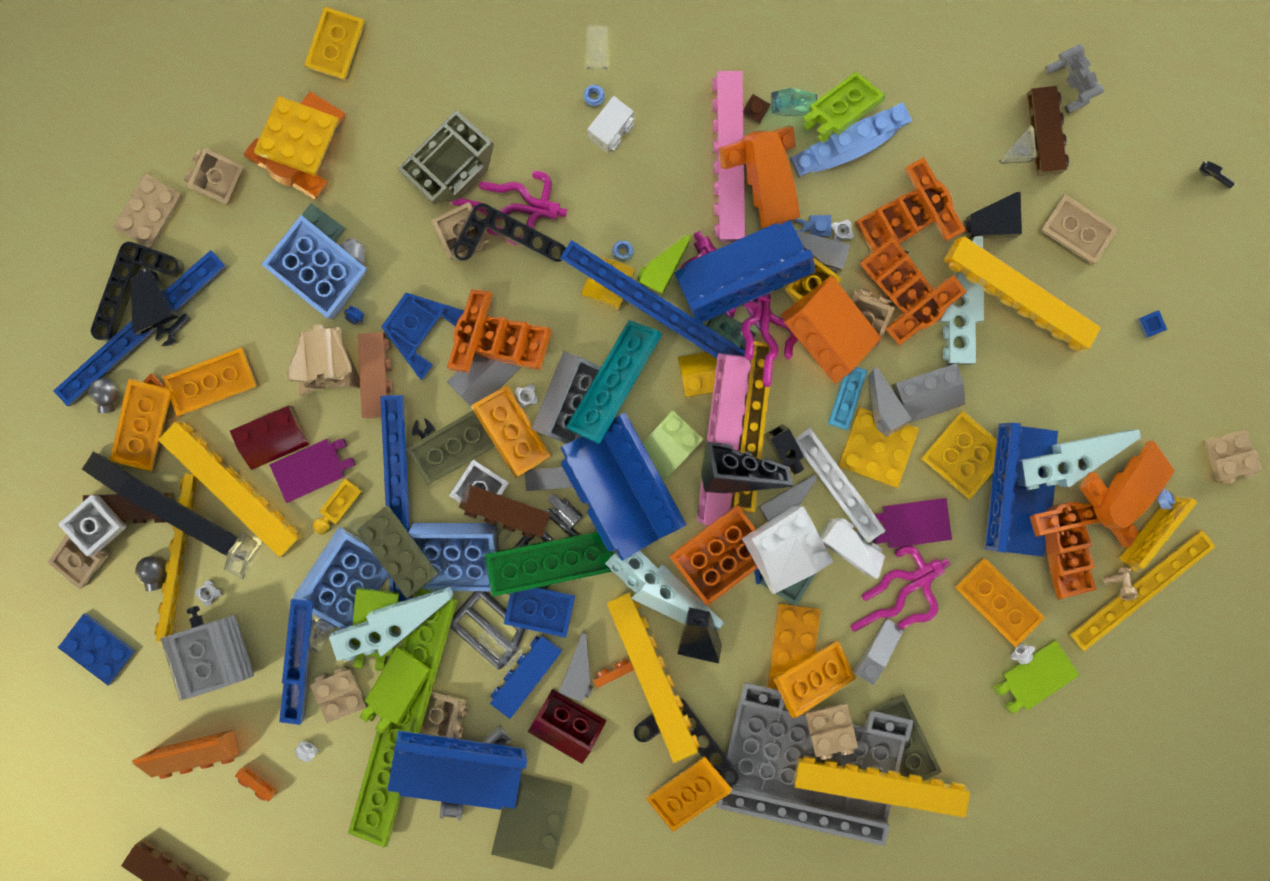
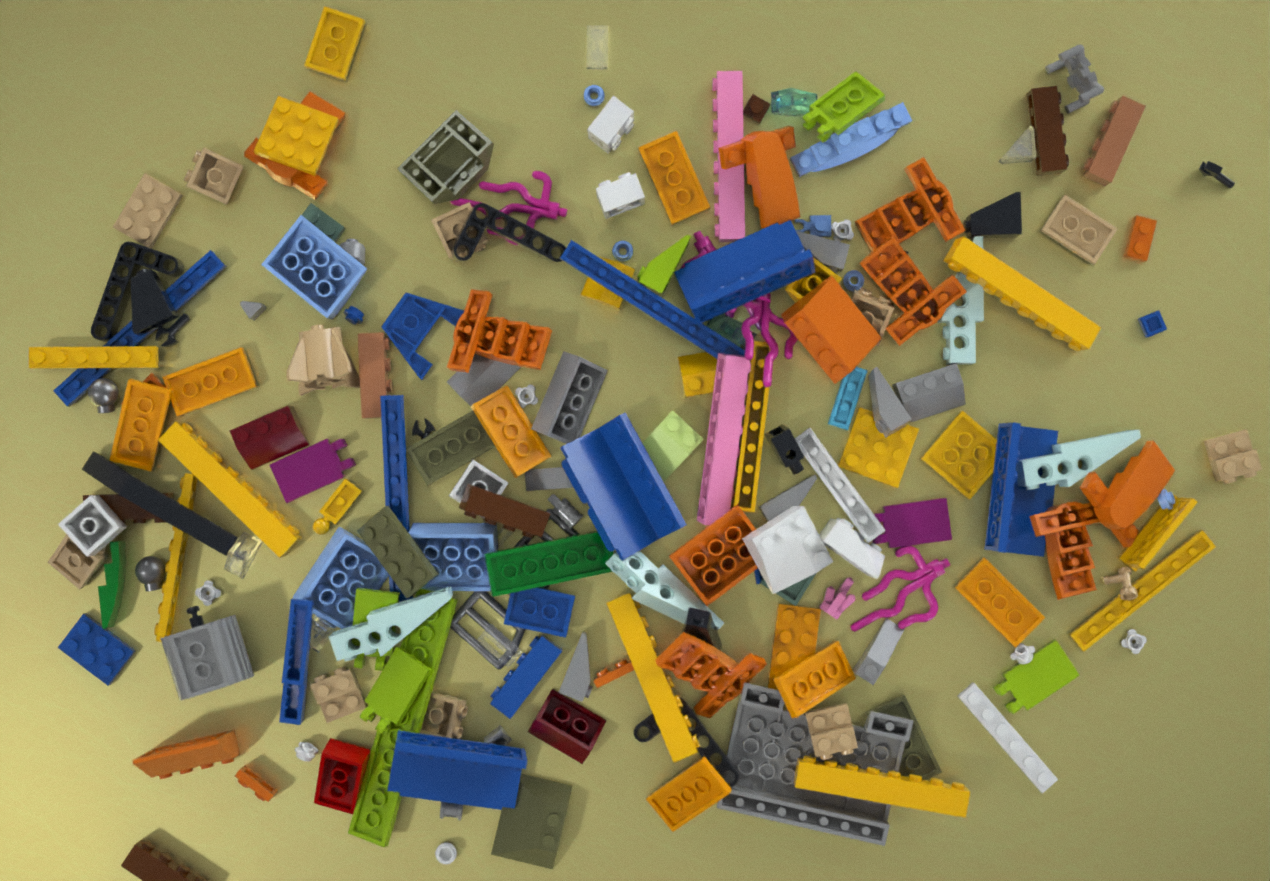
(93, 357): none -> yellow plate
(111, 593): none -> green slope
(253, 309): none -> light grey slope
(341, 775): none -> red slope
(446, 853): none -> white plate
(614, 381): teal plate -> none
(620, 195): none -> white brick
(674, 178): none -> light orange plate
(709, 671): none -> orange slope
(733, 471): black wedge -> none
(836, 603): none -> bright pink rock
(847, 283): none -> light blue plate
(1007, 737): none -> white plate
(1113, 141): none -> nougat brick
(1138, 645): none -> white plate
(1140, 238): none -> orange plate

